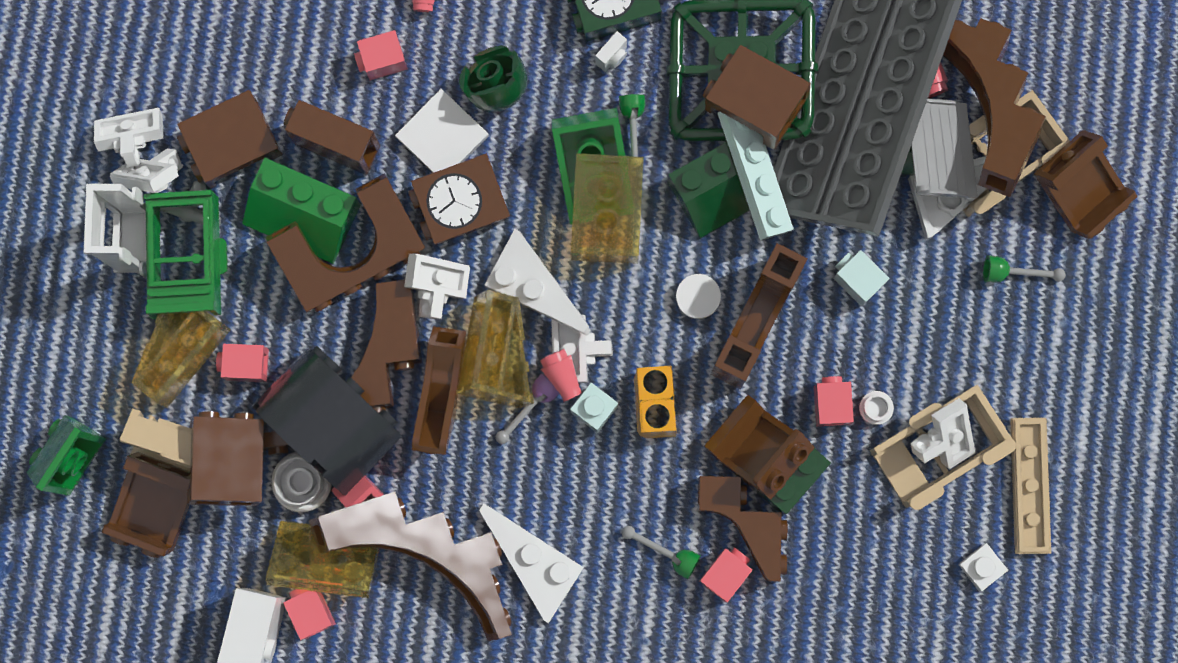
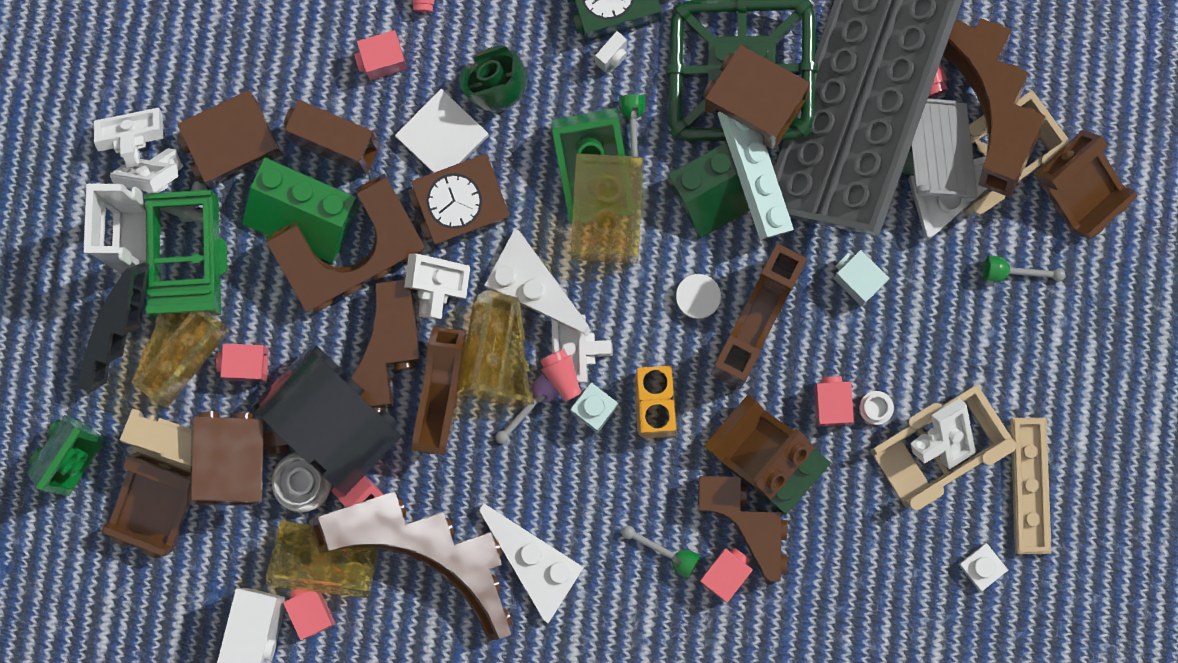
(118, 317): none -> black slope

